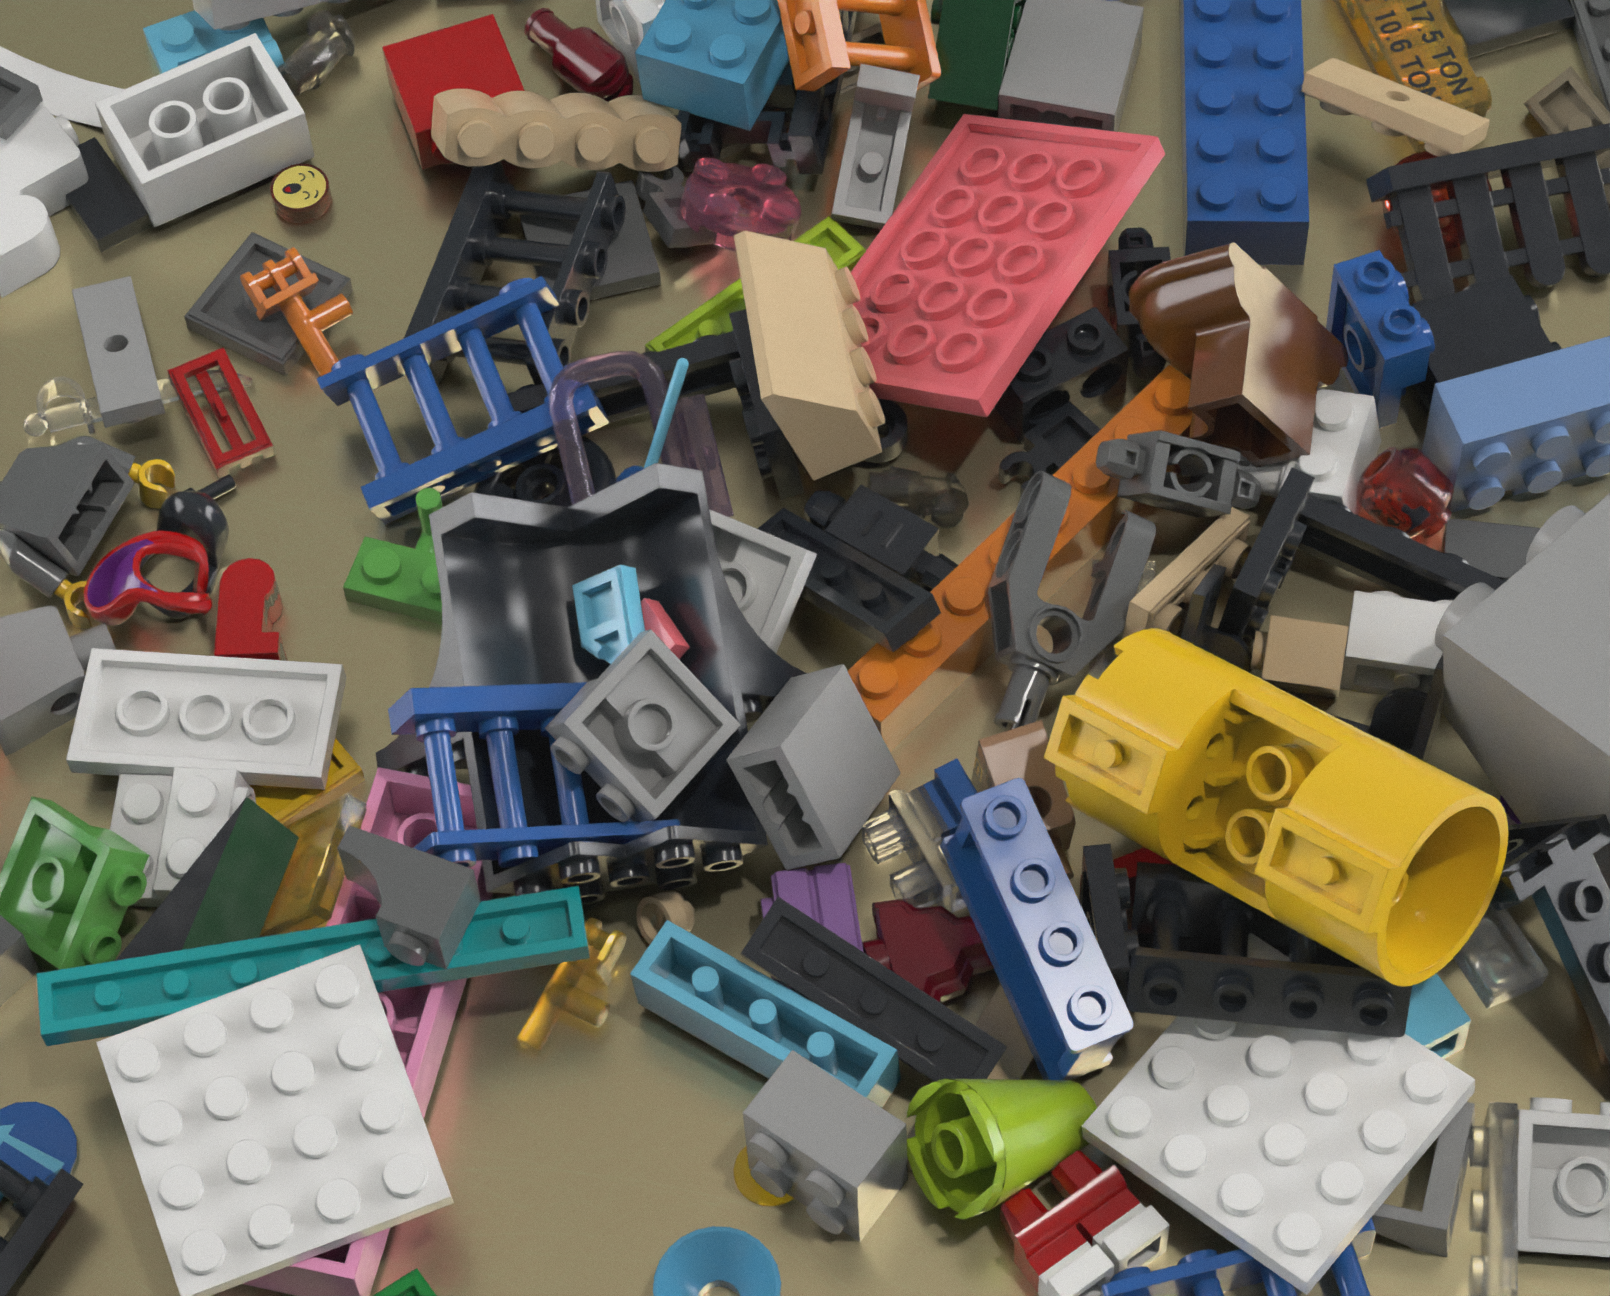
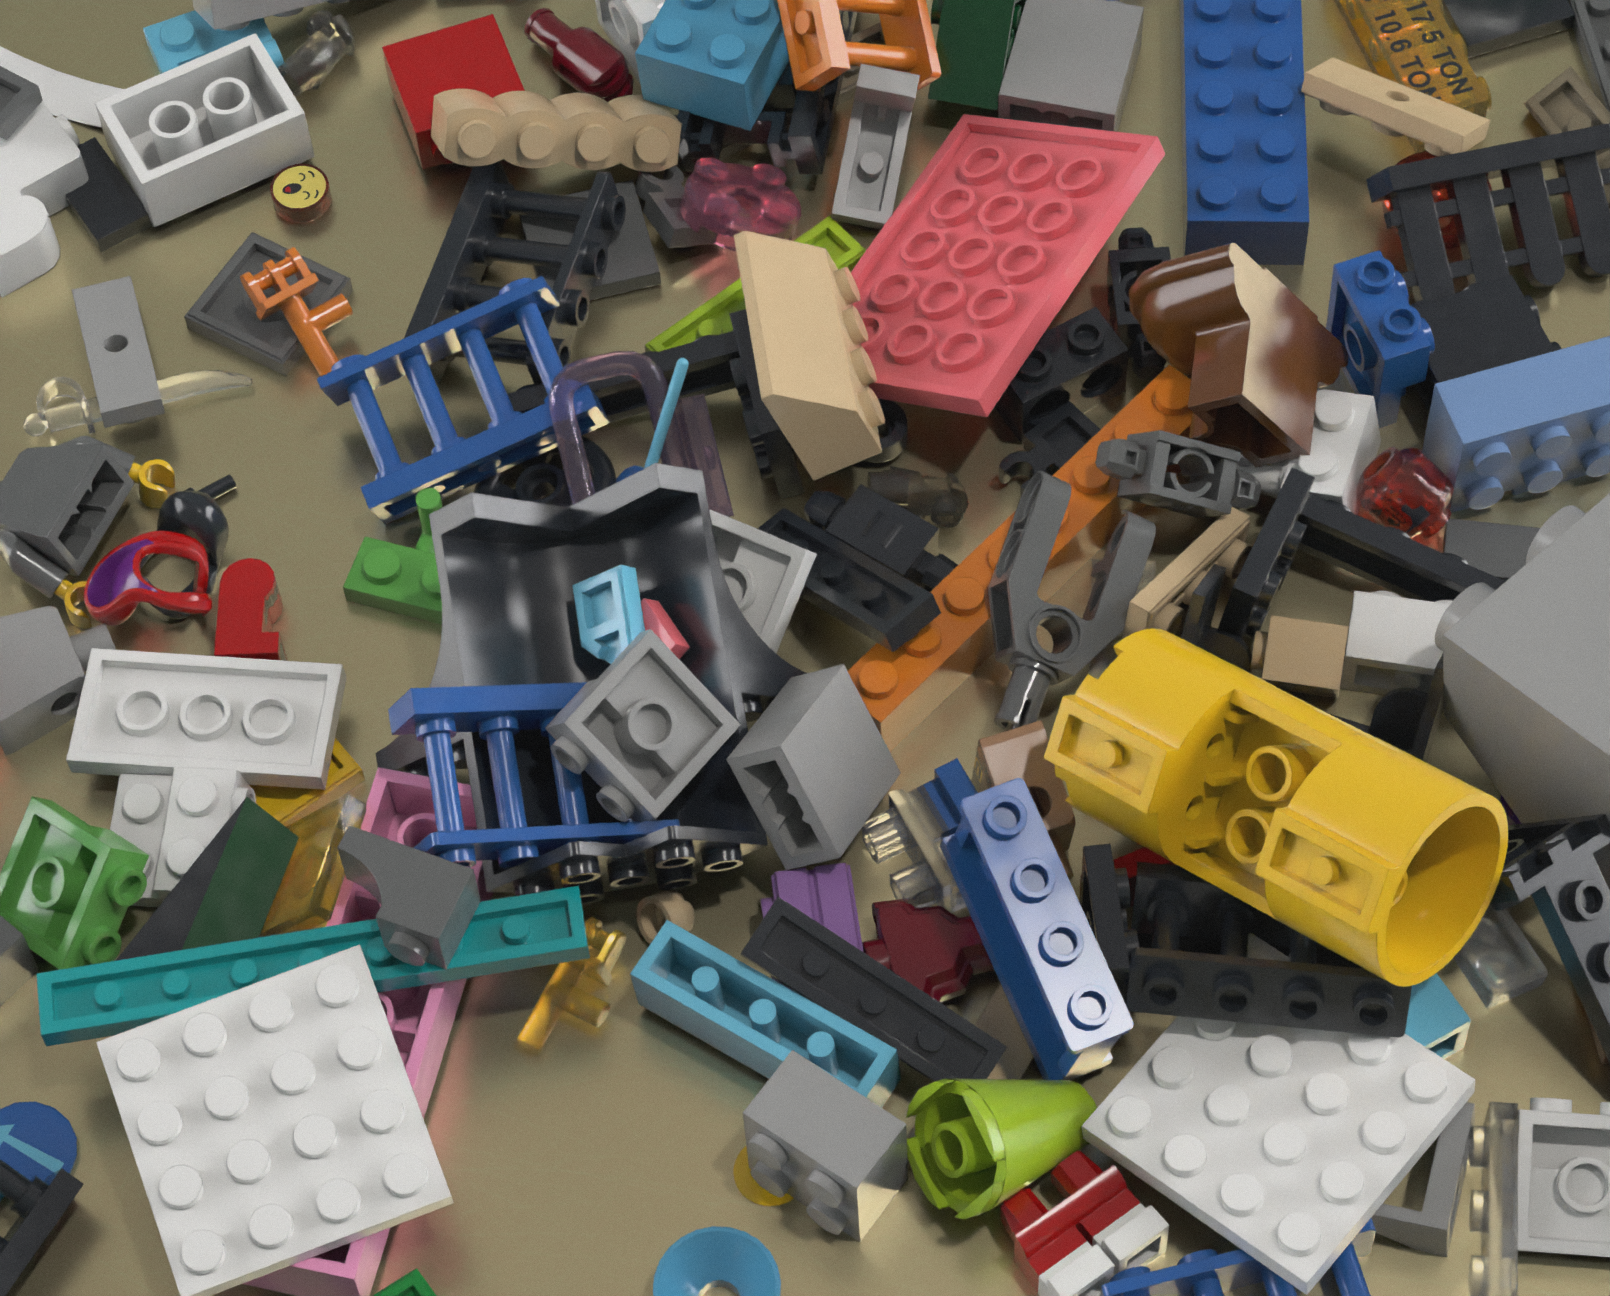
(240, 452): red tile -> none

